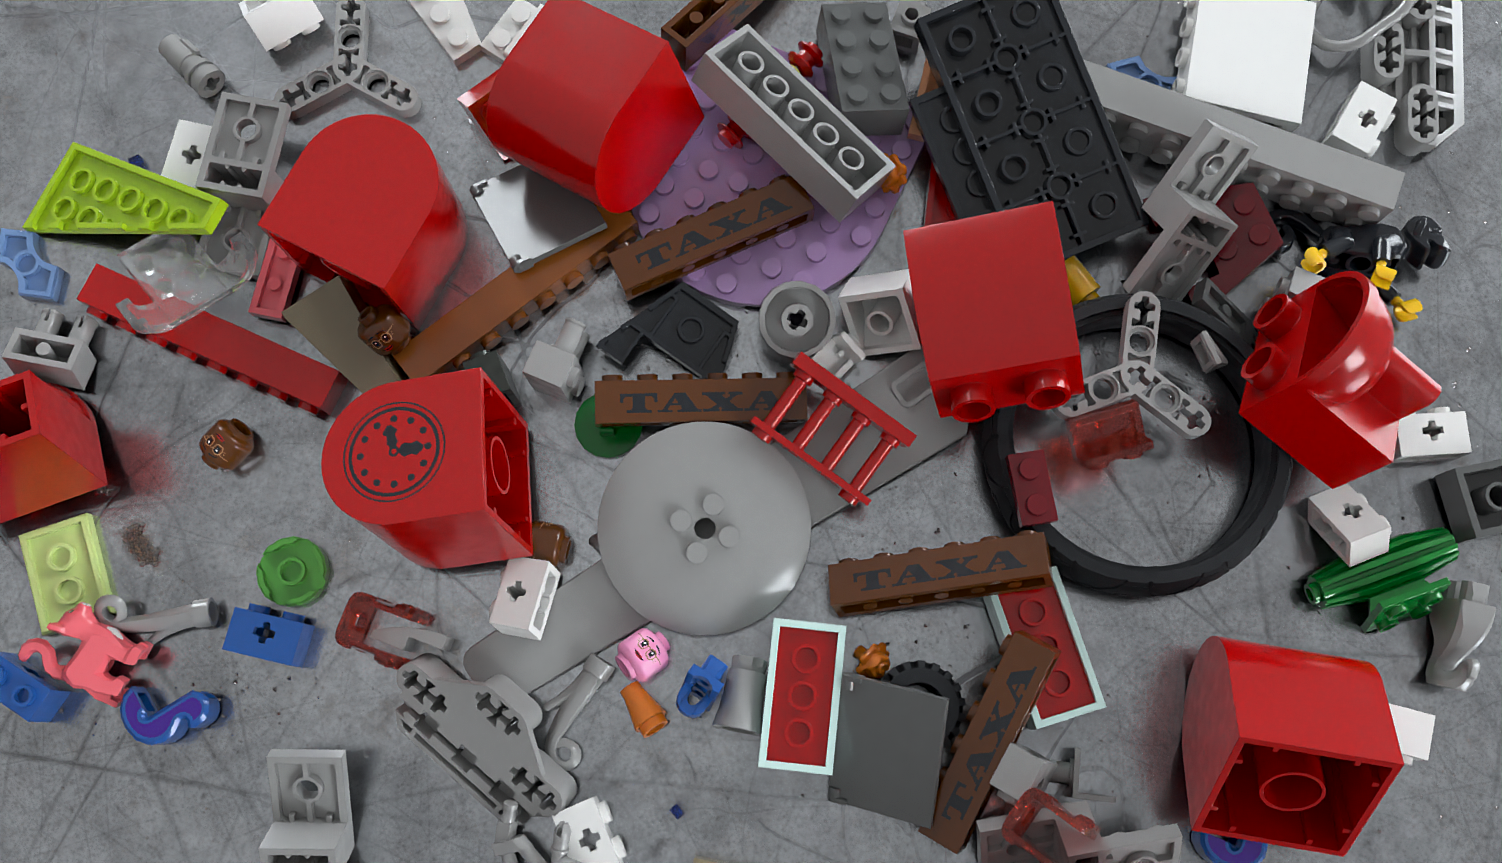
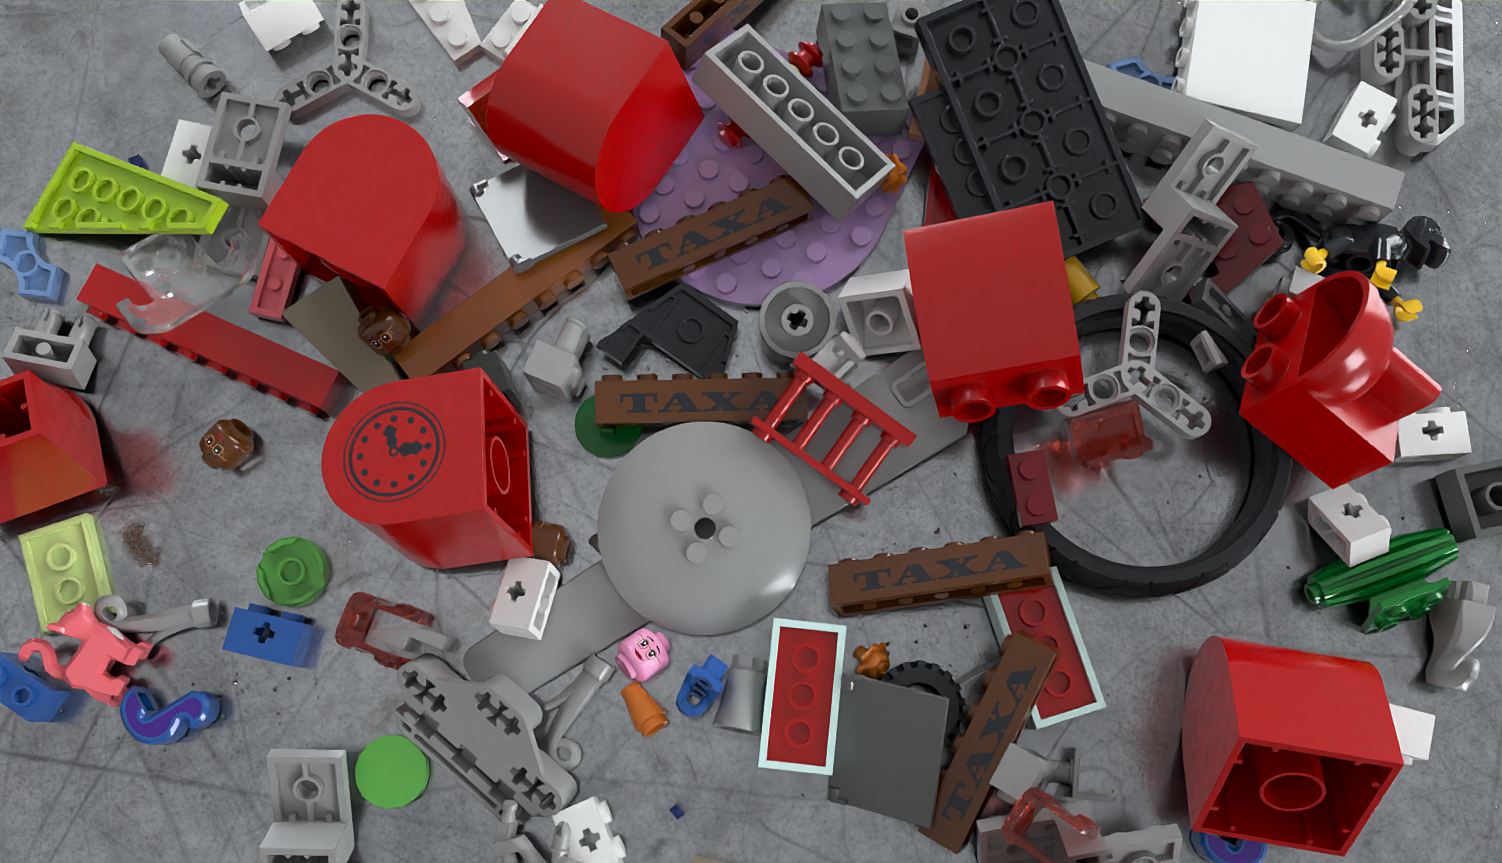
(392, 772): none -> bright green tile

